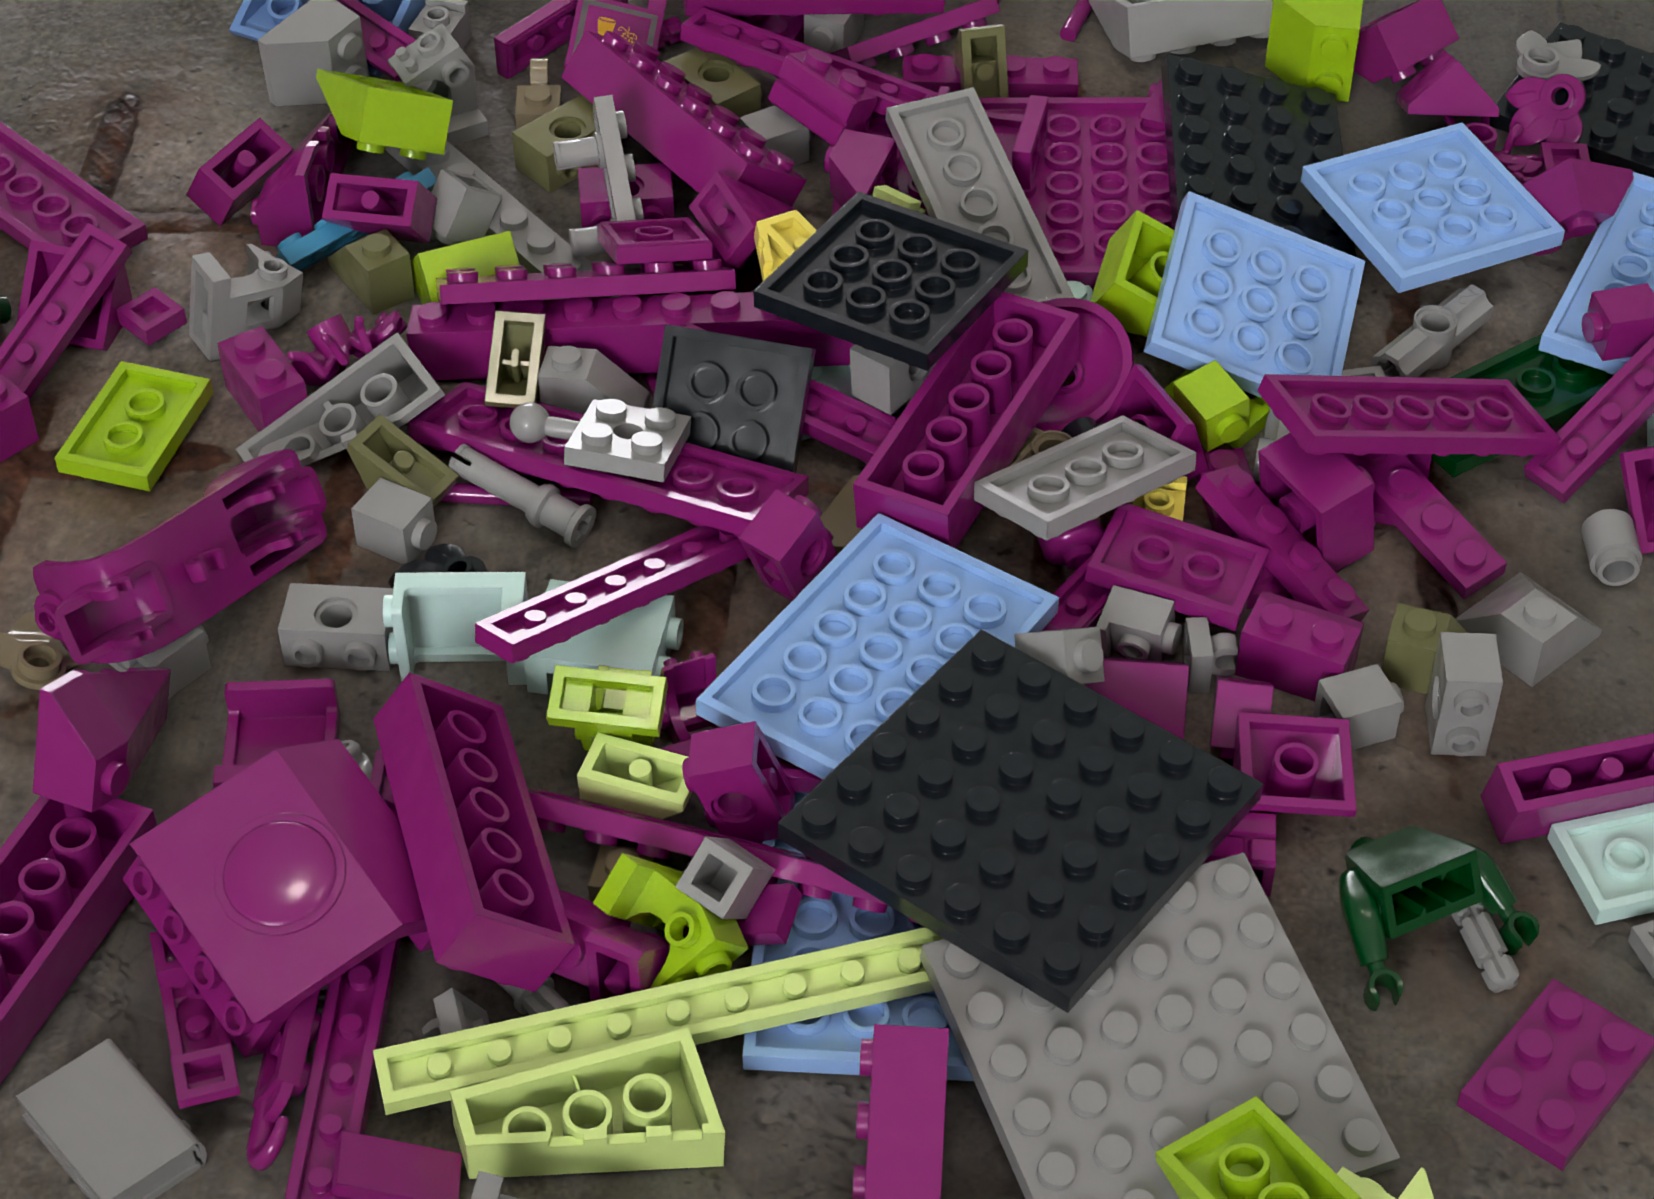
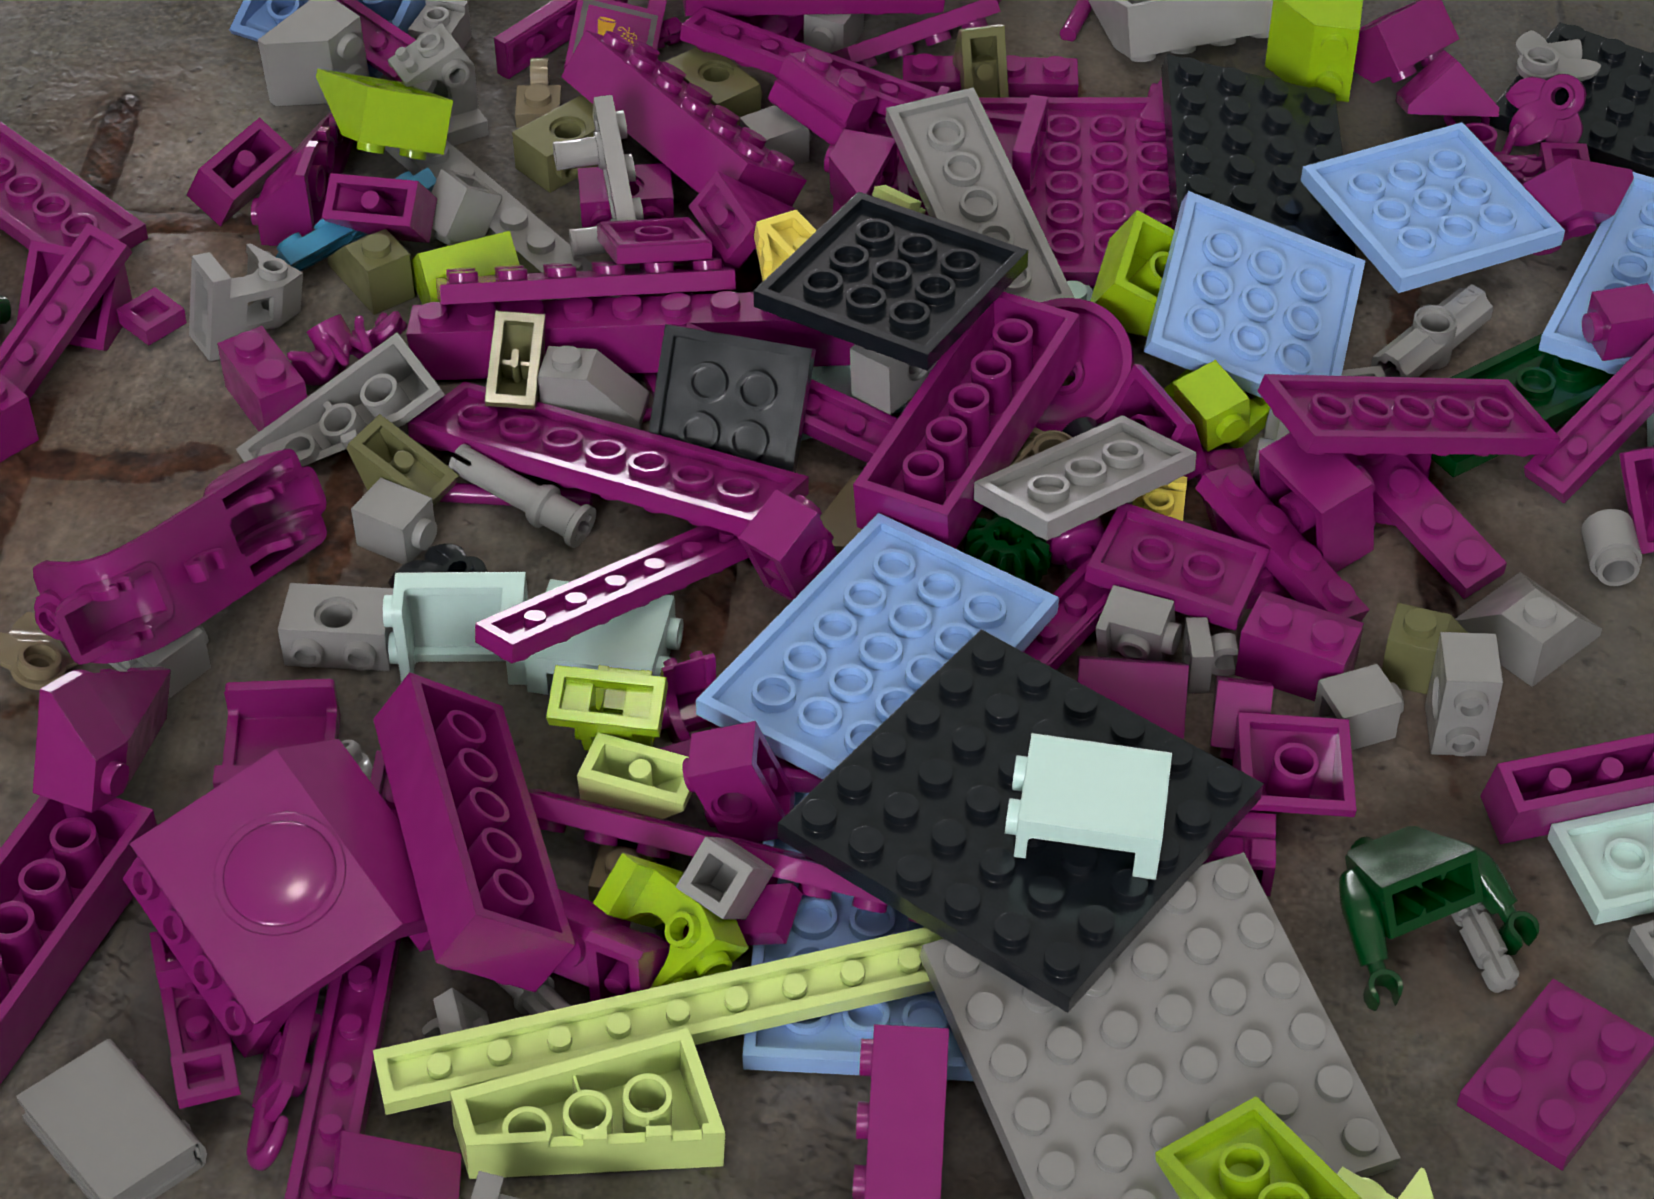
(134, 426): lime plate -> none
(610, 436): light grey plate -> none
(1009, 548): none -> dark green gear
(1069, 651): light grey brick -> none
(1091, 798): none -> light aqua panel

